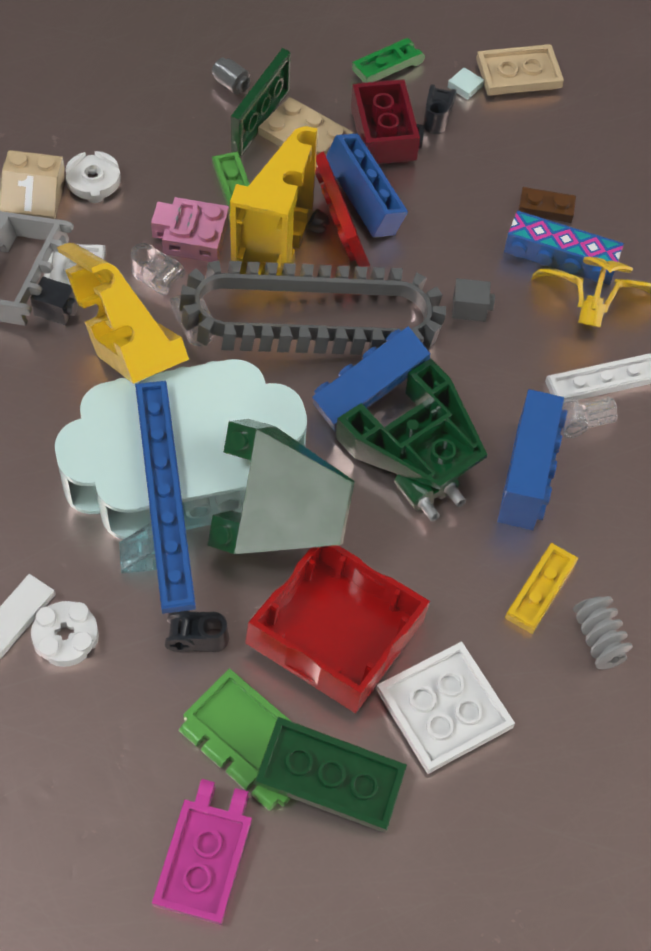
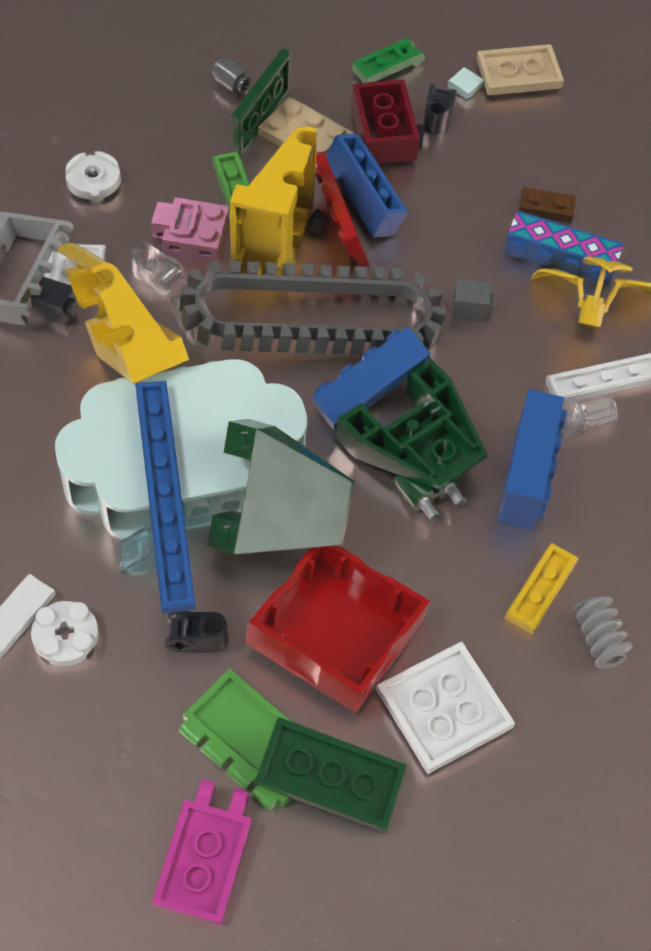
(32, 184): tan slope -> none

